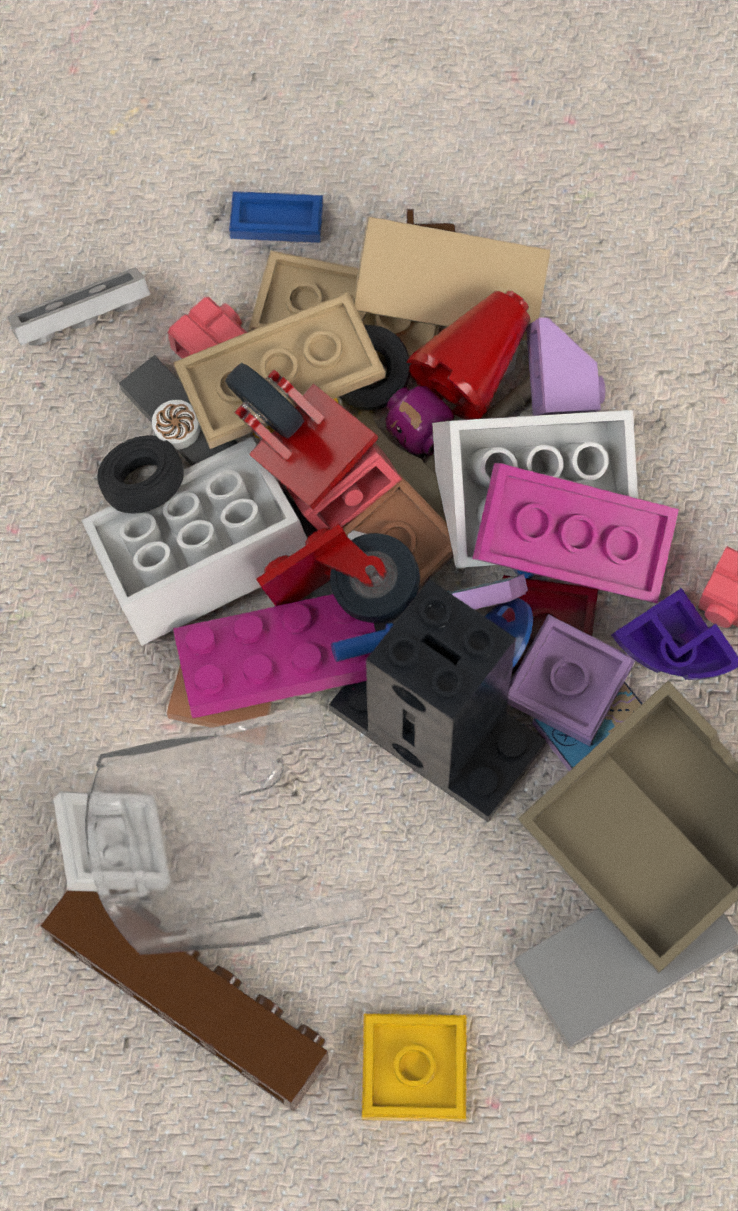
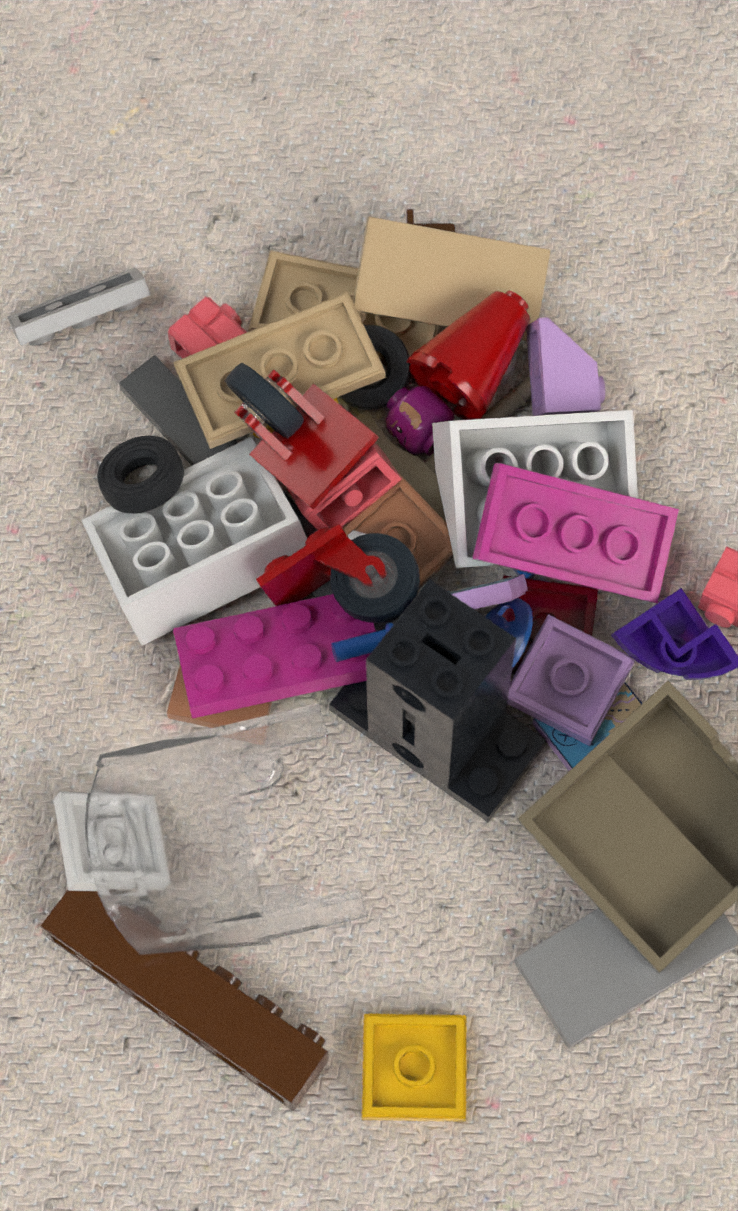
(176, 423): tile -> none
(276, 217): blue tile -> none

